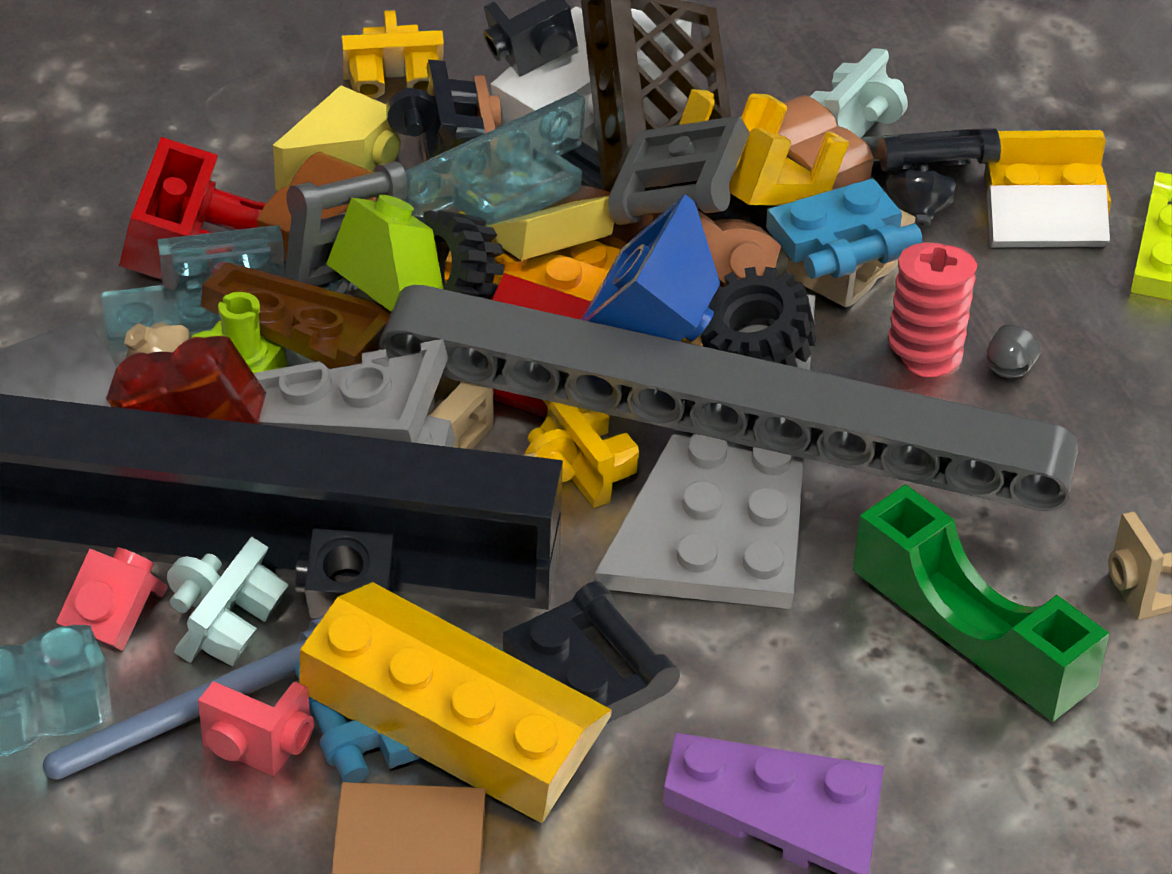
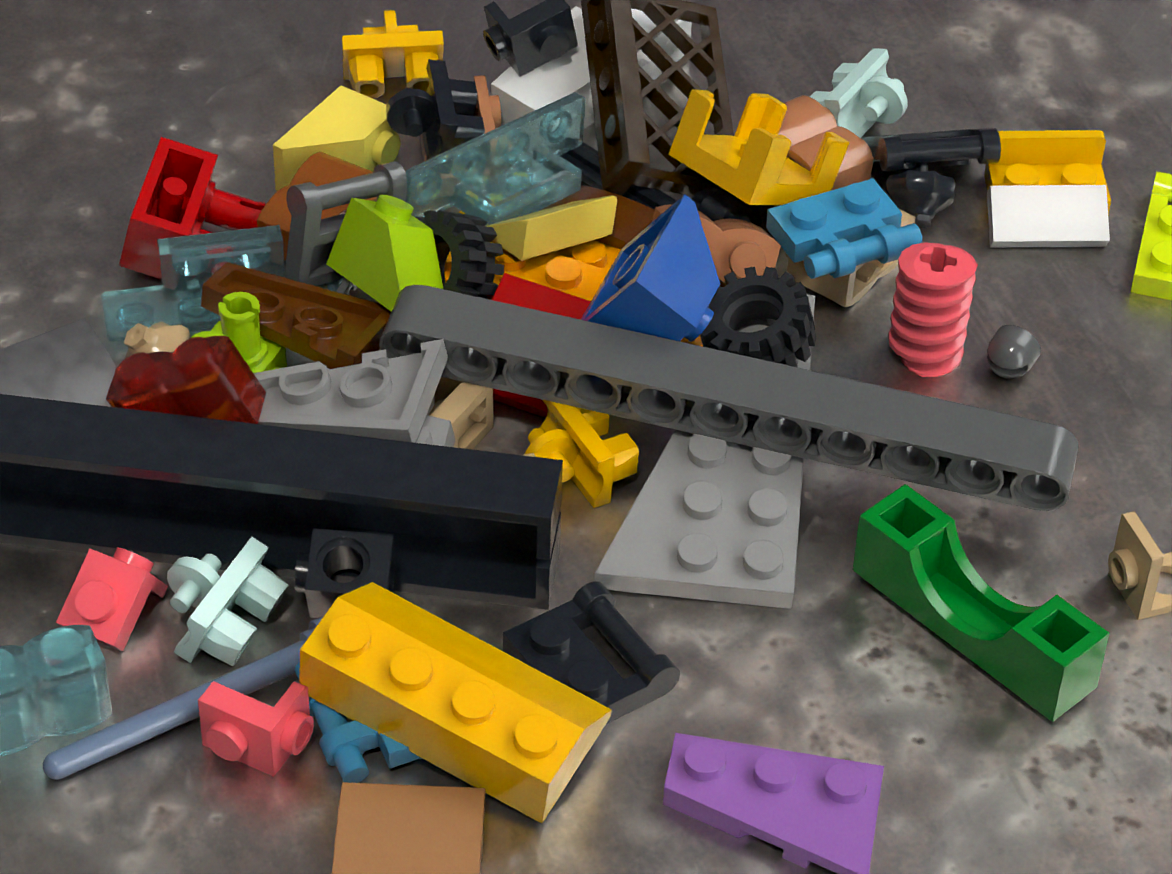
(675, 155): dark grey plate -> none

